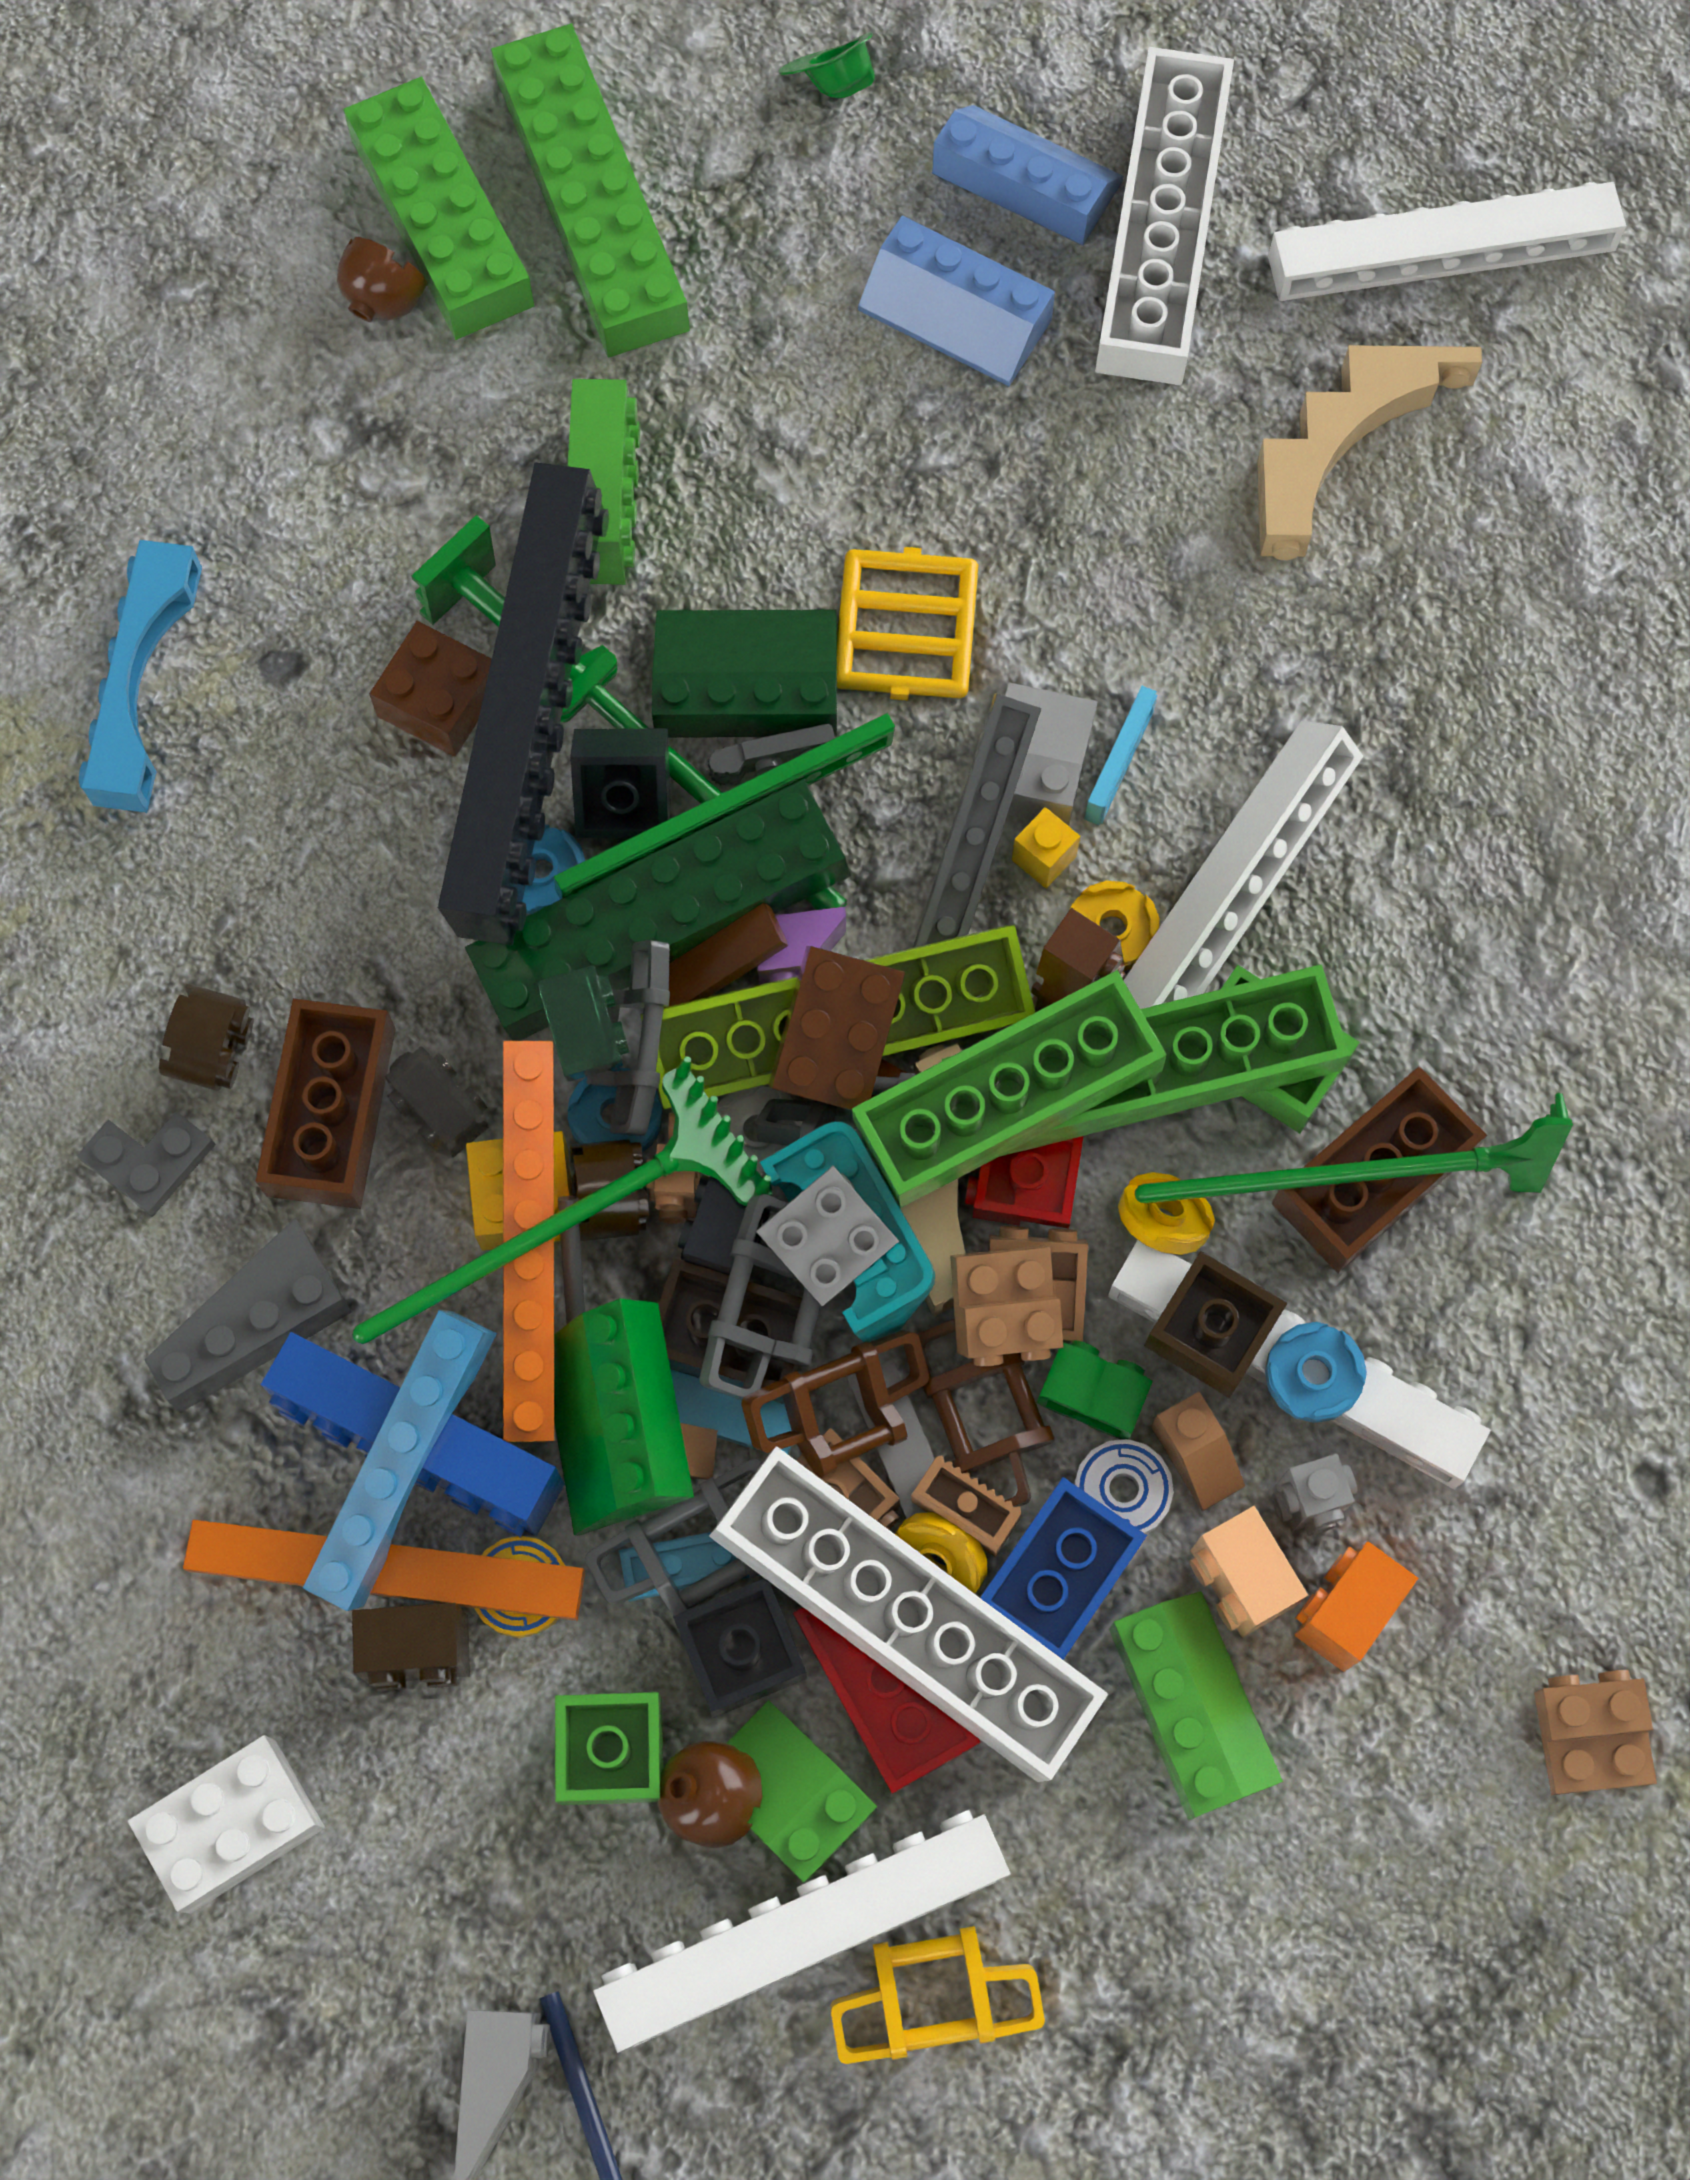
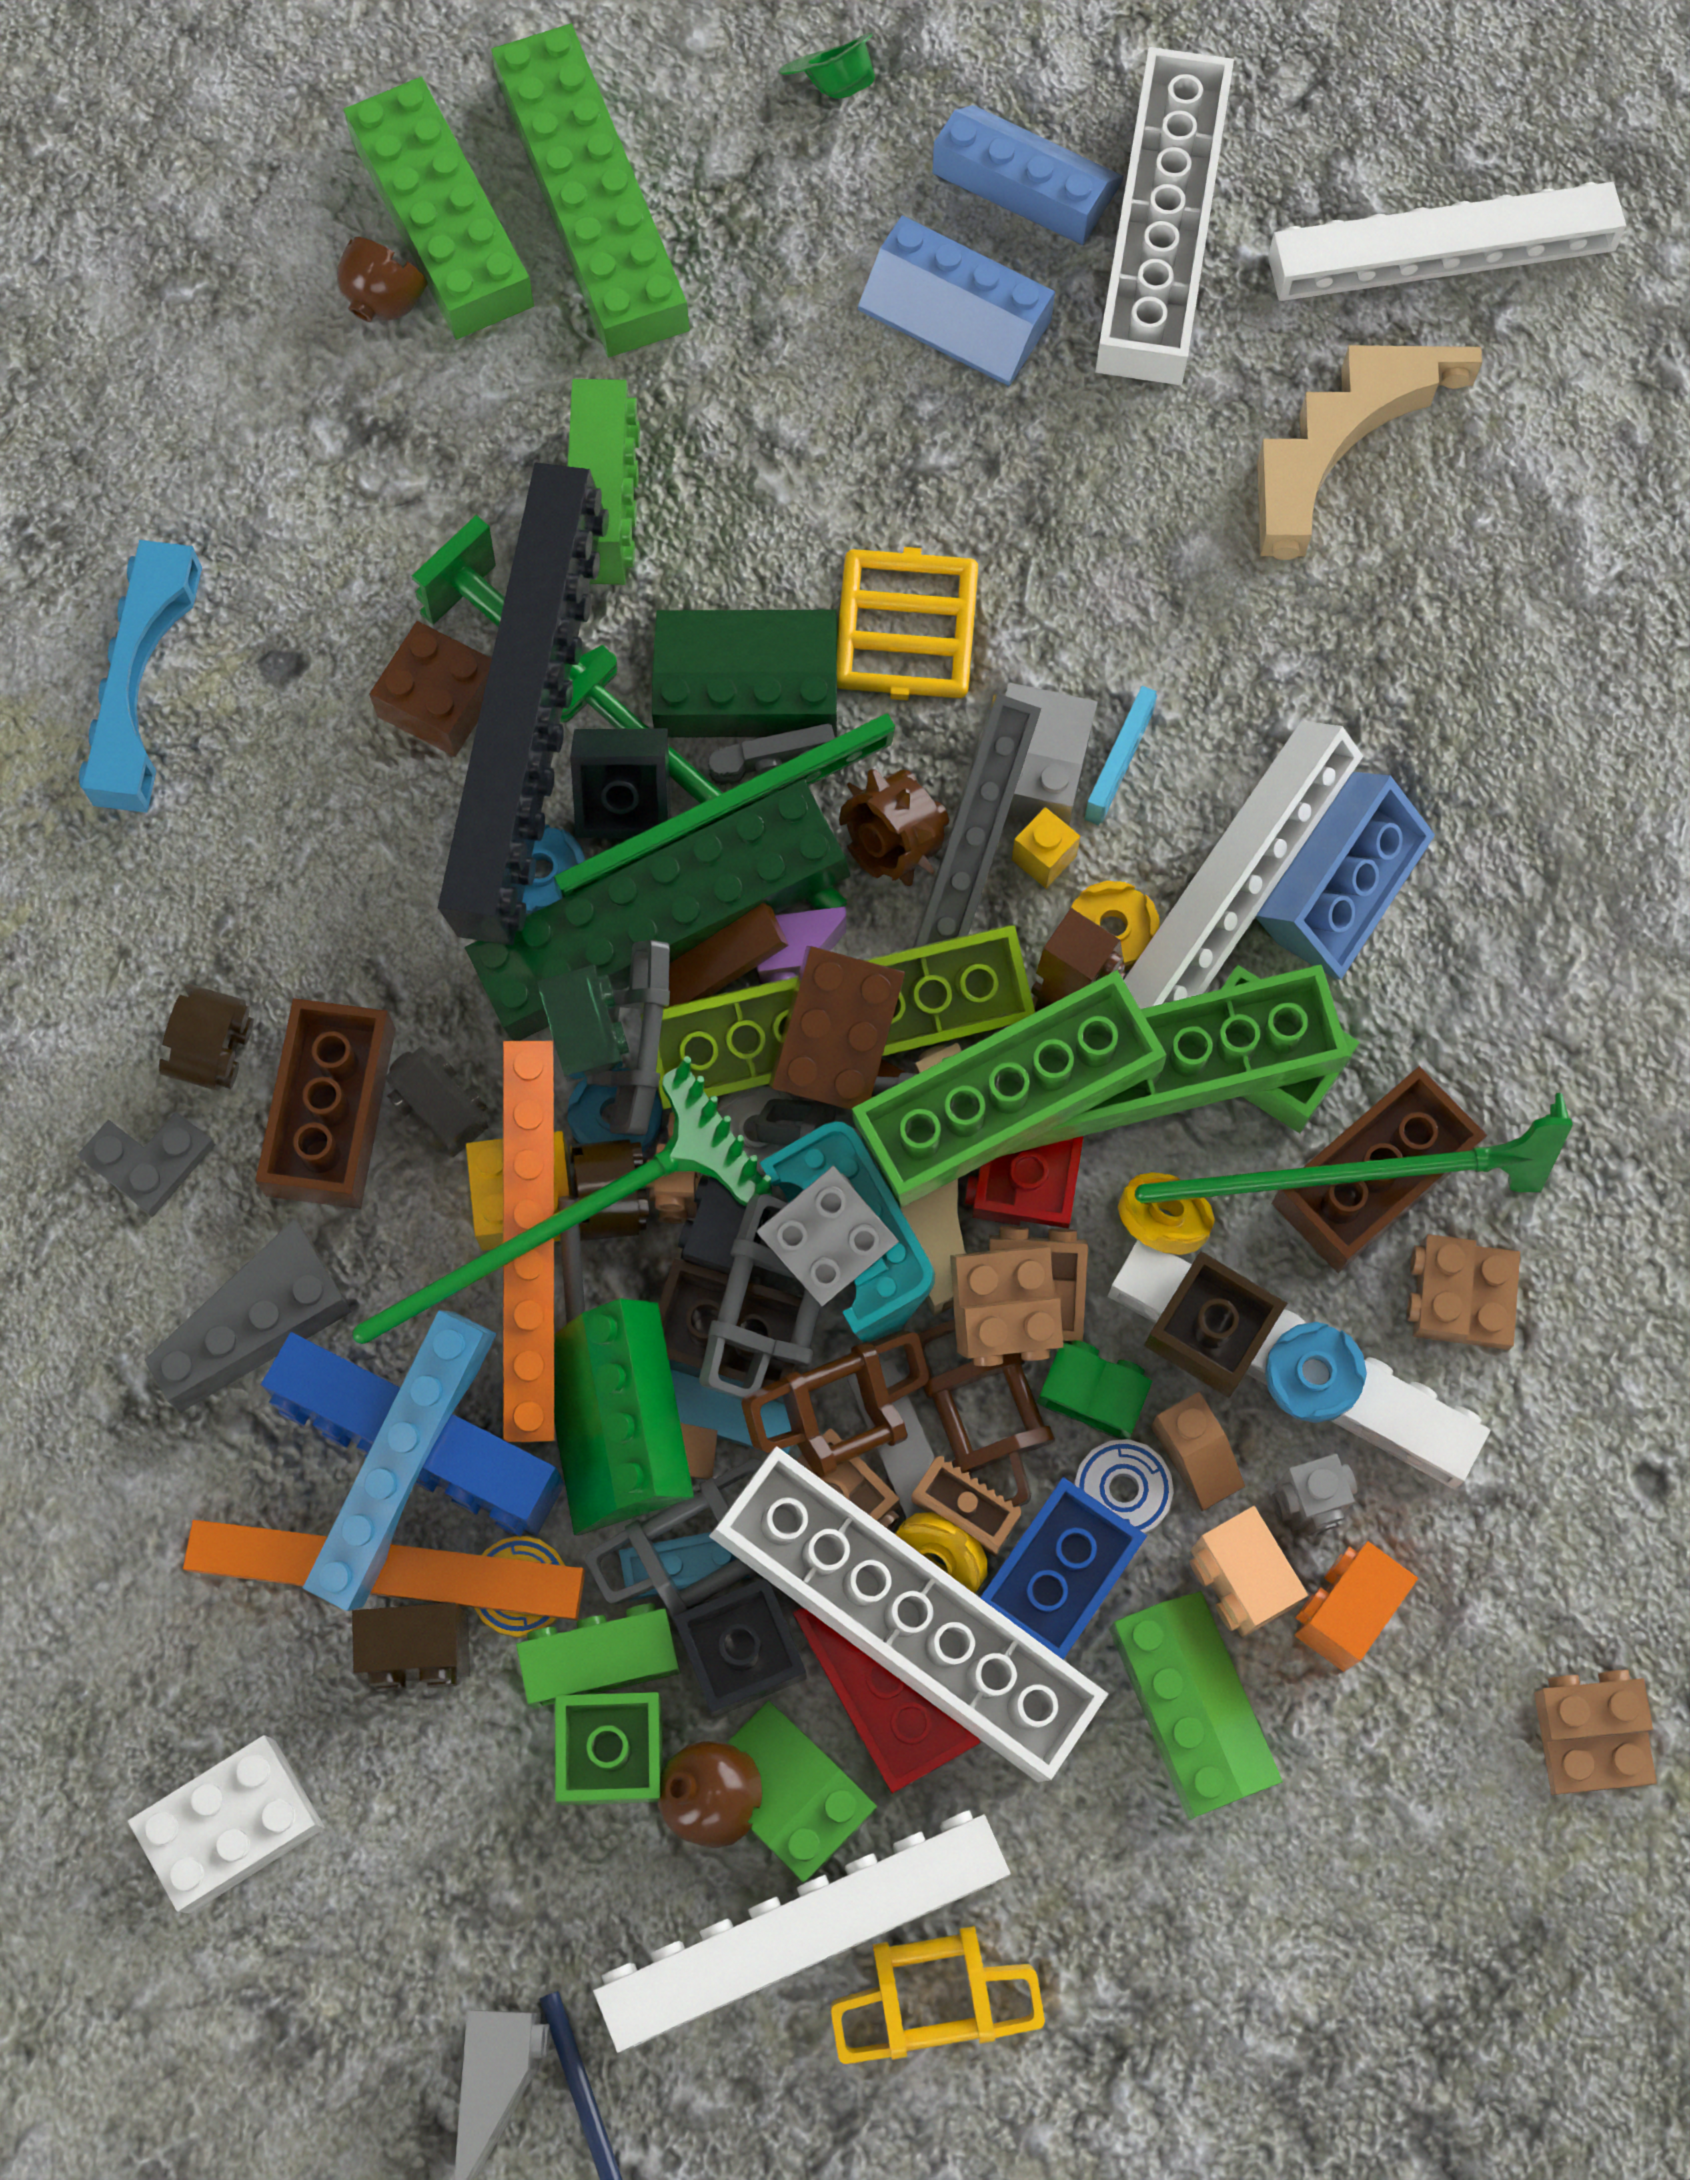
(598, 1655): none -> bright green brick
(893, 825): none -> reddish brown brick
(1346, 873): none -> medium blue slope
(1464, 1292): none -> medium nougat plate

